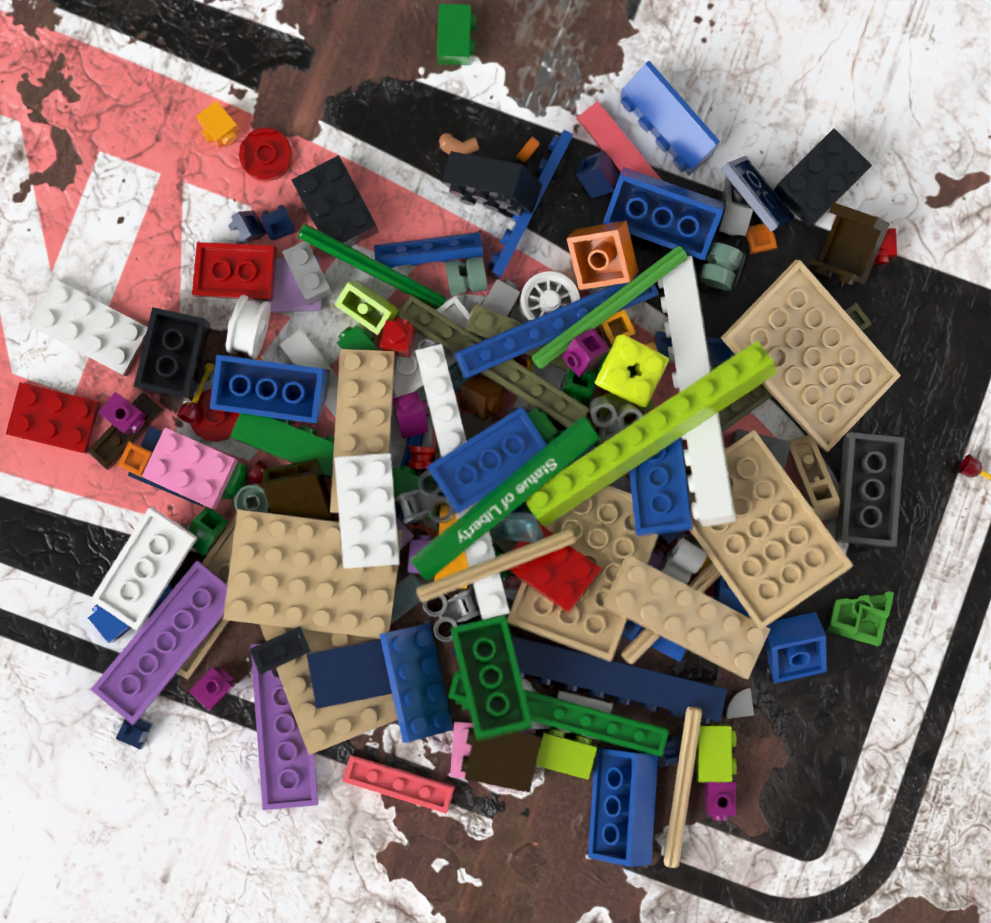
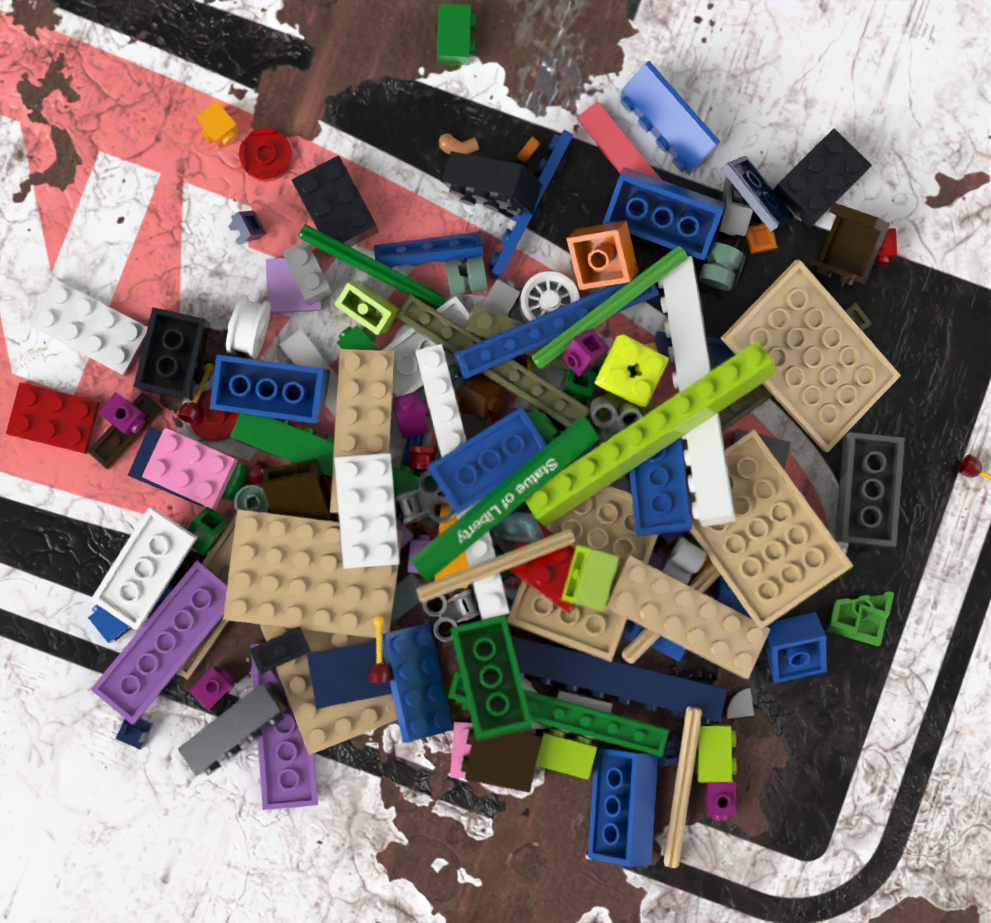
(135, 459): orange tile -> none
(234, 271): red plate -> none
(234, 728): none -> brick
(277, 223): dark blue tile -> none
(379, 672): none -> hinge
(398, 337): red brick -> none
(398, 783): coral tile -> none
(590, 578): none -> lime brick
(597, 174): dark blue panel -> none
(616, 325): light orange brick -> none
(814, 478): tan slope -> none

